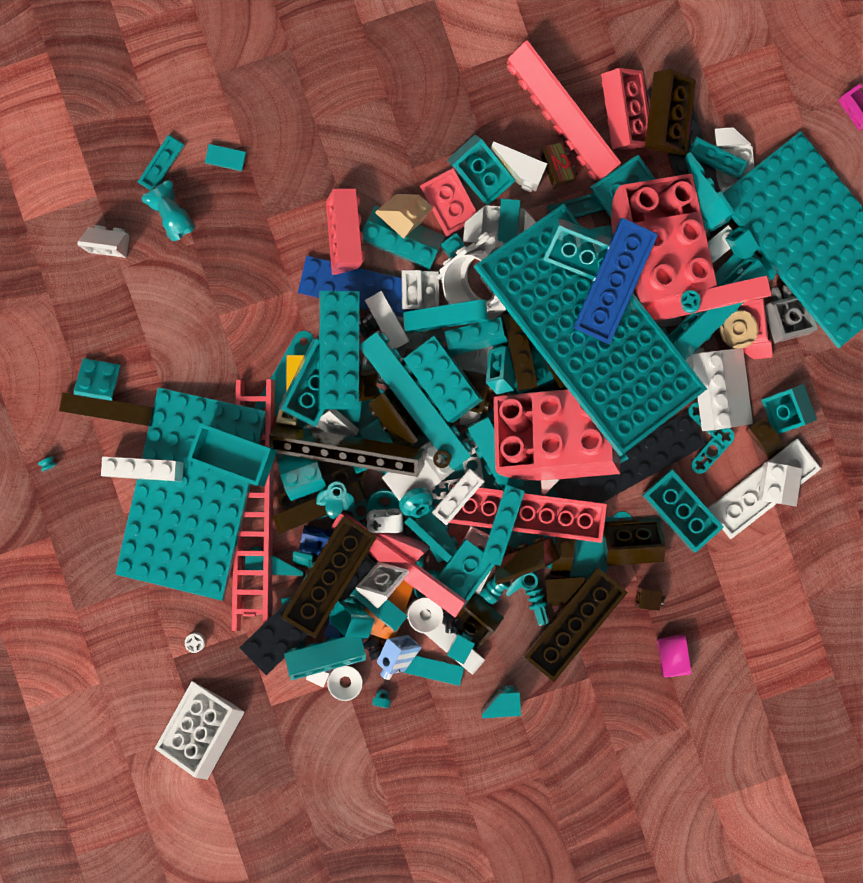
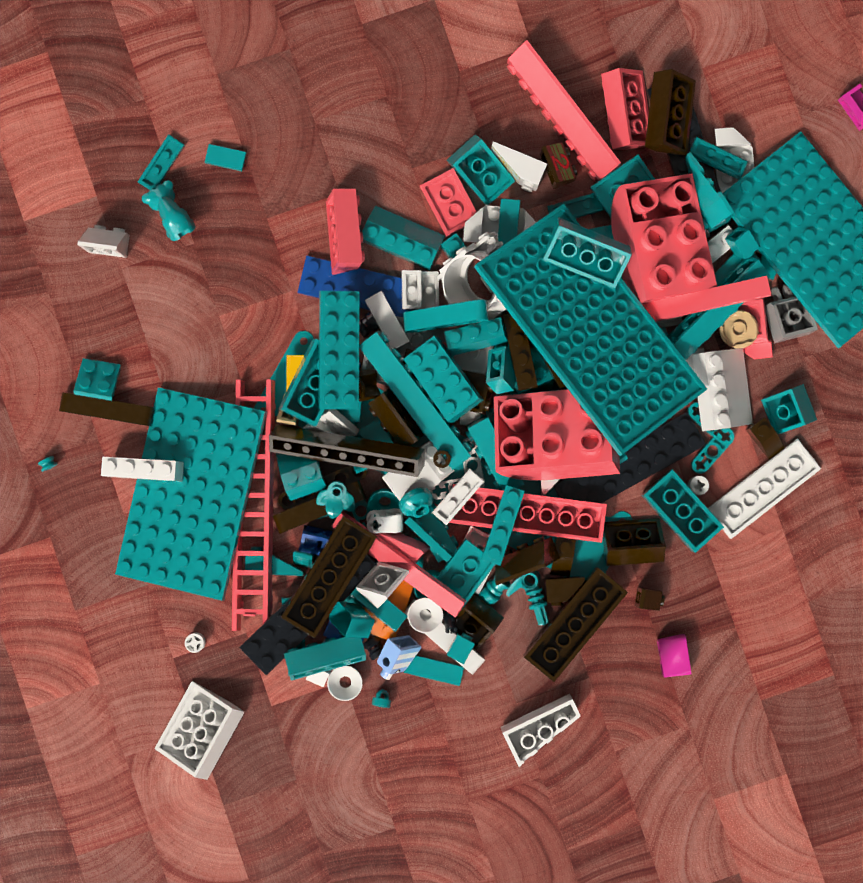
(232, 455): teal piece -> none
(404, 212): tan slope -> none
(503, 703): teal slope -> none
(539, 727): none -> white wedge
(615, 281): blue plate -> none
(689, 297): teal wheel -> none
(695, 486): none -> white wheel
(780, 484): white slope -> none

